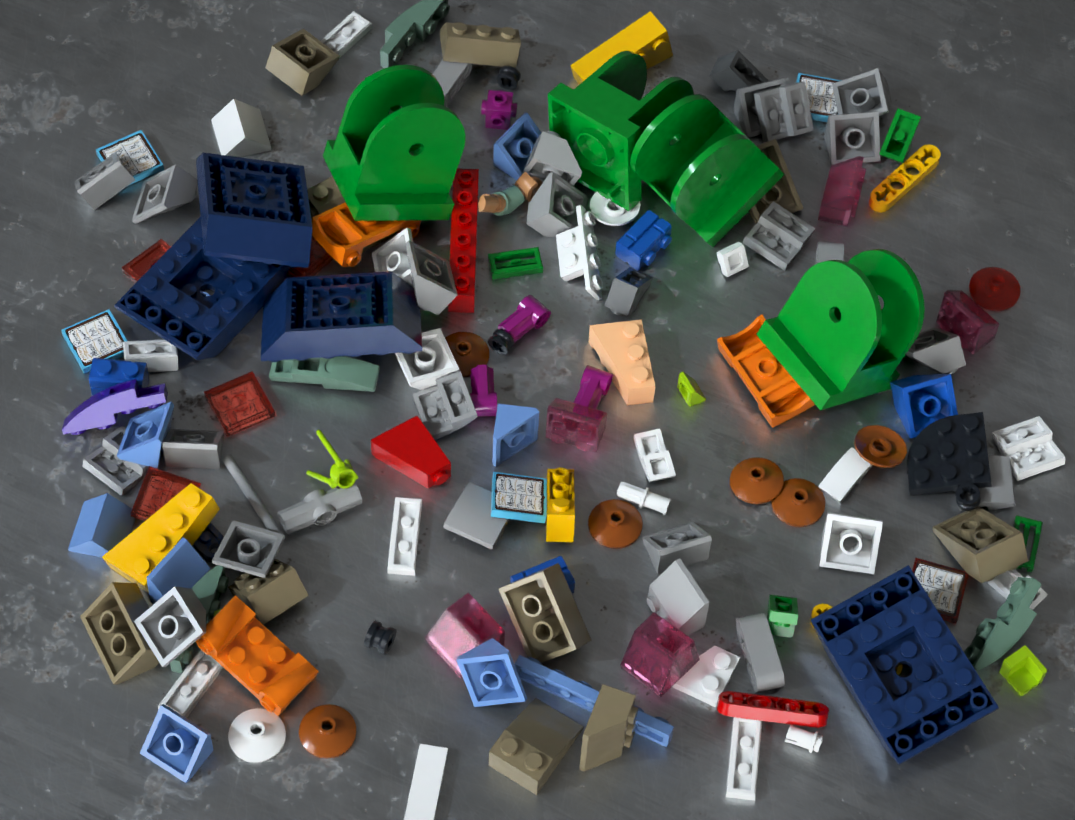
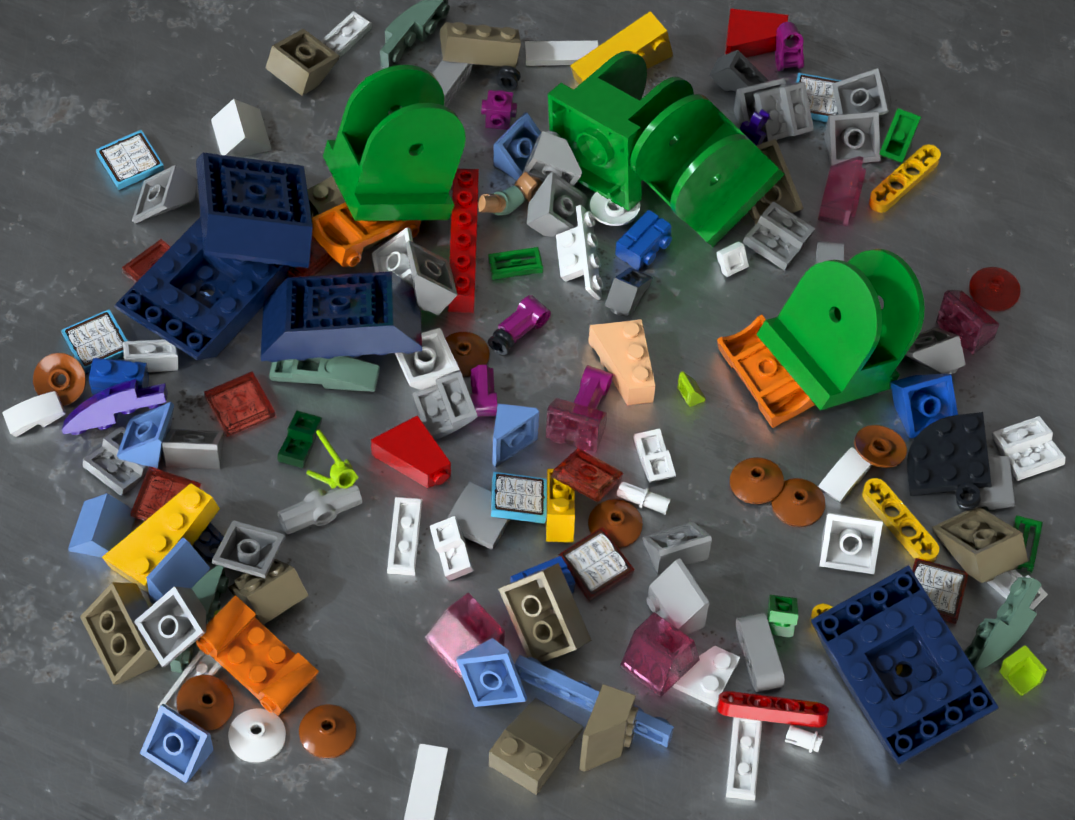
(37, 410): none -> white slope
(47, 373): none -> dark orange dish
(104, 181): light grey slope -> none
(192, 707): none -> dark orange dish
(251, 494): light grey bar -> none
(299, 439): none -> dark green slope
(380, 637): black wheel -> none
(452, 548): none -> white slope
(556, 52): none -> white tile
(587, 474): none -> clear red tile
(596, 563): none -> tile
(753, 32): none -> red slope
(753, 128): none -> dark purple plate
(789, 51): none -> magenta piece
(904, 519): none -> yellow beam

